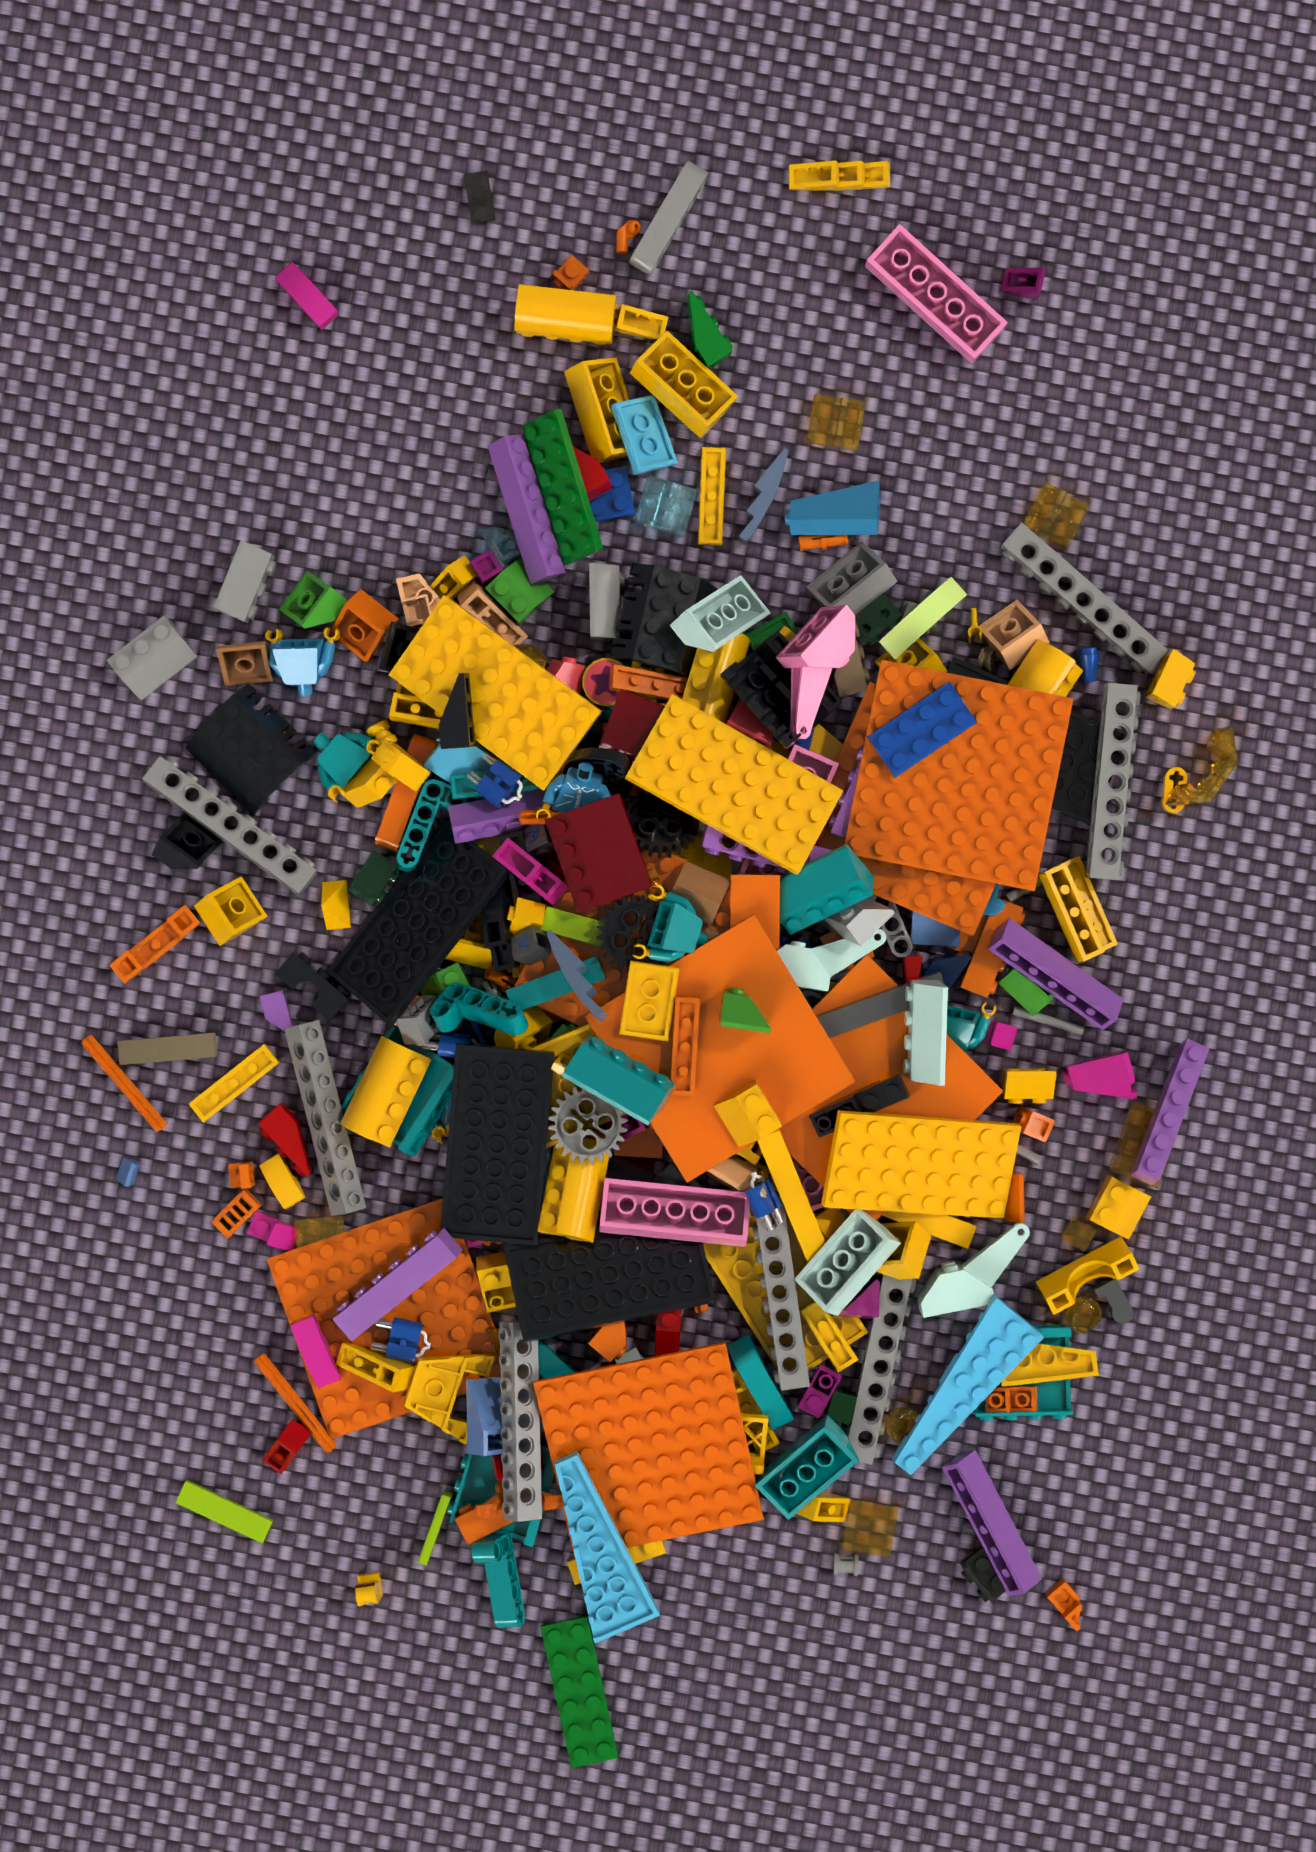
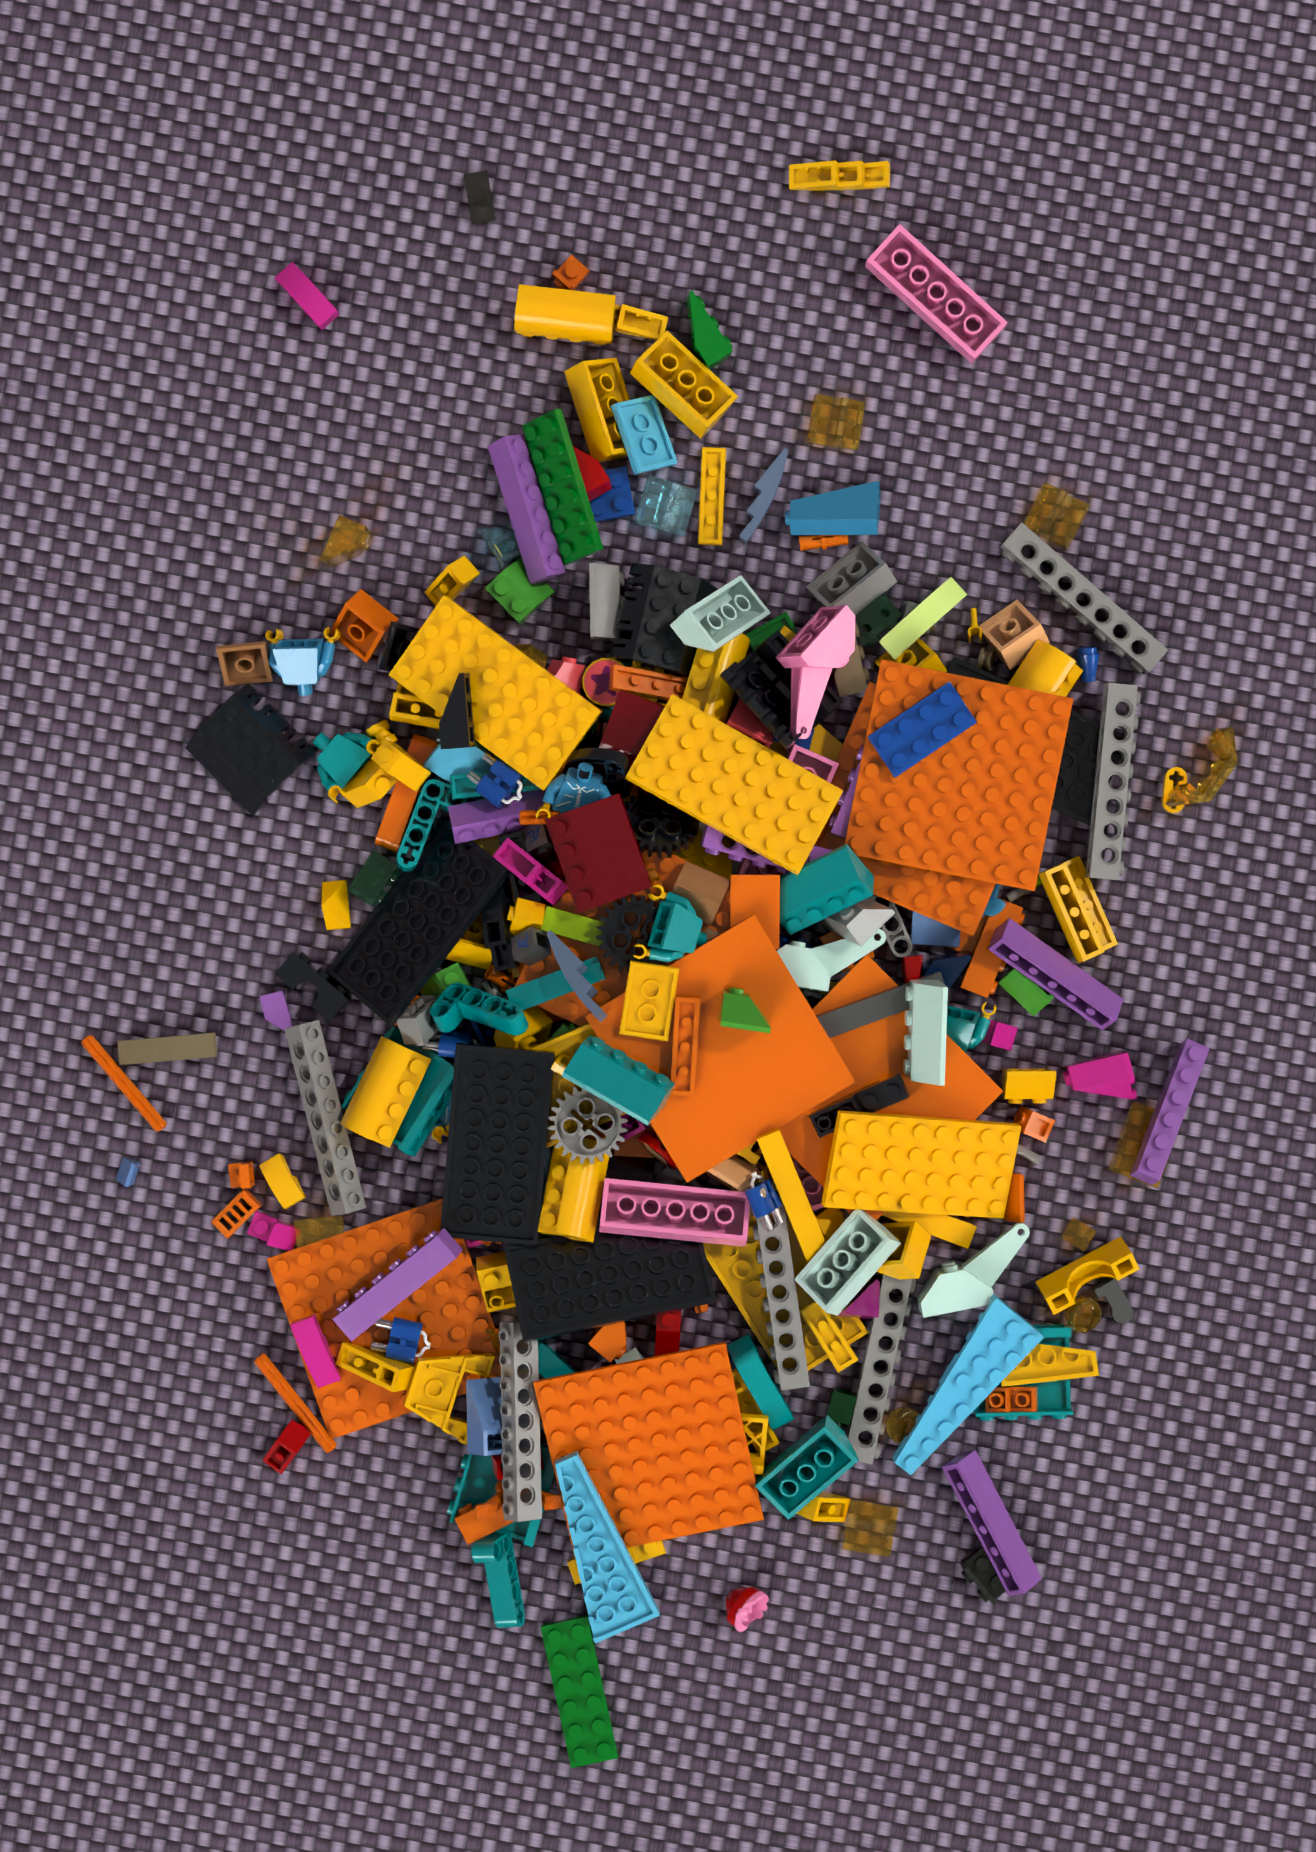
(152, 658): light grey slope -> none
(155, 944): orange slope -> none
(164, 769): light grey brick -> none
(185, 844): black slope -> none
(224, 1511): lime tile -> none
(230, 910): yellow slope -> none
(234, 1083): yellow plate -> none
(245, 582): light grey slope -> none
(286, 1132): red slope -> none
(313, 602): bright green slope -> none
(345, 542): none -> clear yellow slope
(368, 1588): yellow leg -> none
(416, 598): light nougat slope -> none
(435, 1527): lime tile -> none
(486, 567): magenta panel -> none
(487, 610): light nougat slope -> none
(624, 234): orange arm -> none
(658, 1151): none -> red tile
(669, 218): light grey beam -> none
(744, 1606): none -> hair
(748, 1114): yellow slope -> none
(822, 1385): magenta slope -> none
(846, 1564): light grey bush -> none
(1023, 282): magenta slope -> none
(1048, 1020): light grey bar -> none
(1066, 1601): orange slope -> none
(1118, 1207): yellow slope -> none
(1171, 679): yellow slope -> none

